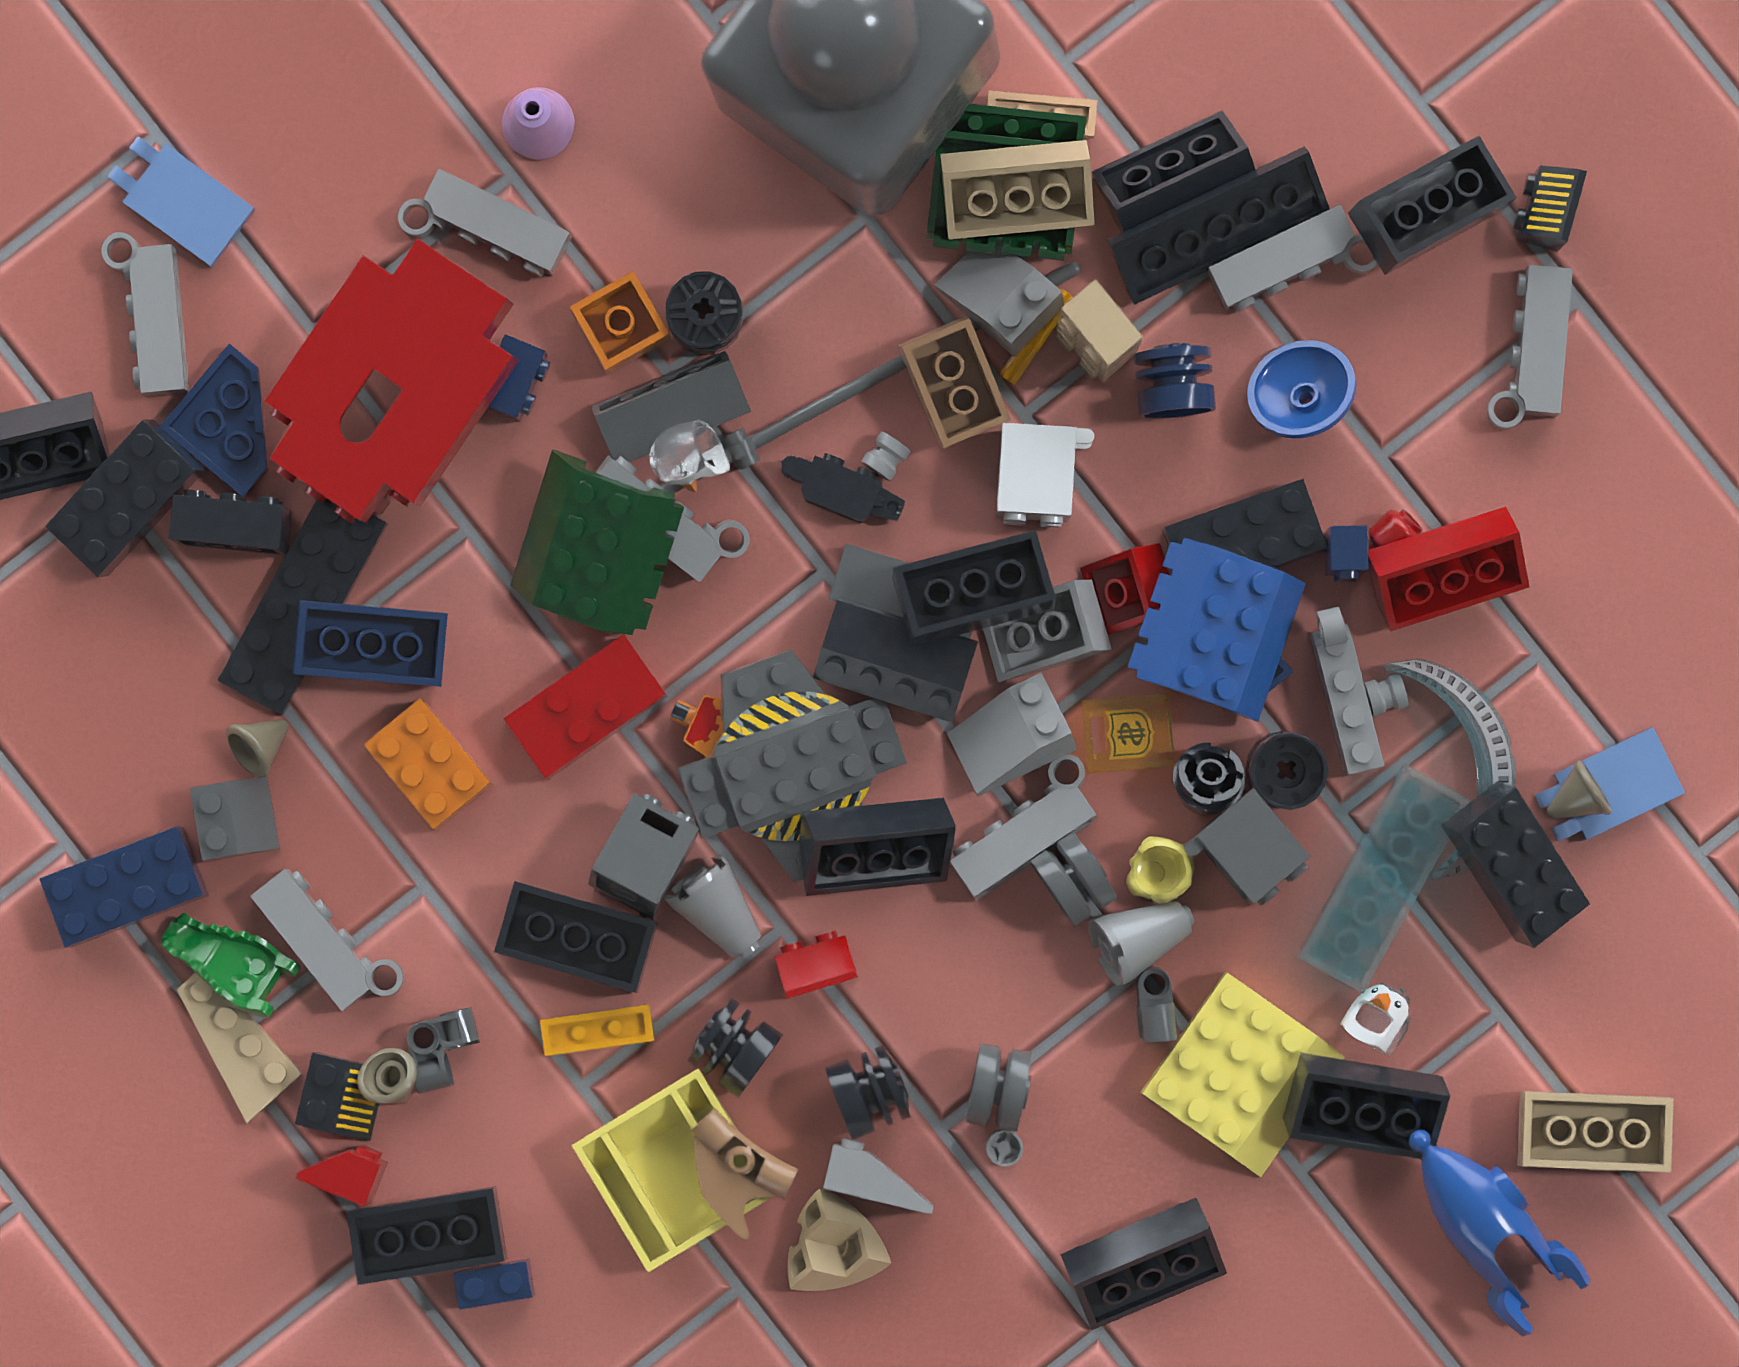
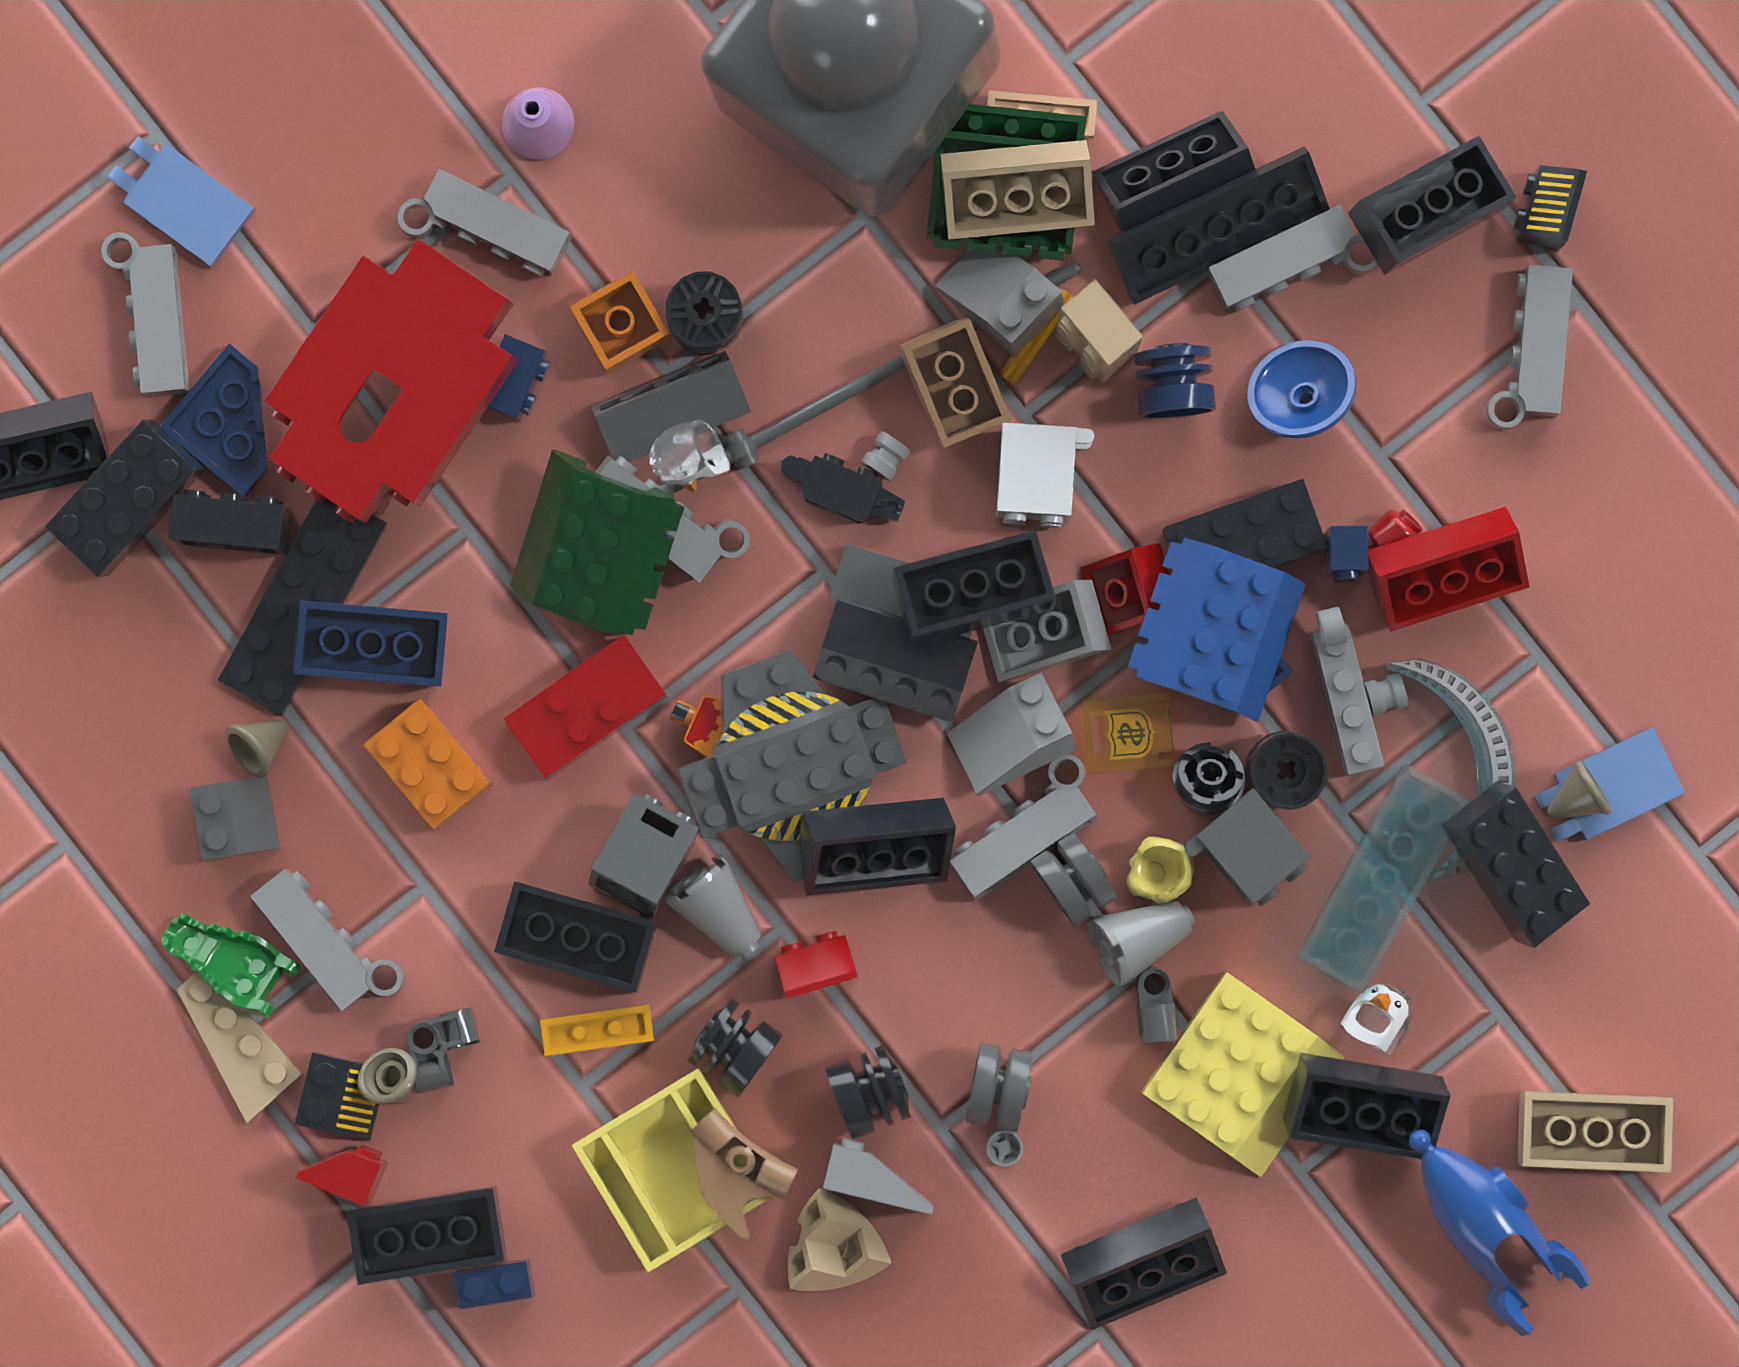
(123, 887): dark blue brick -> none

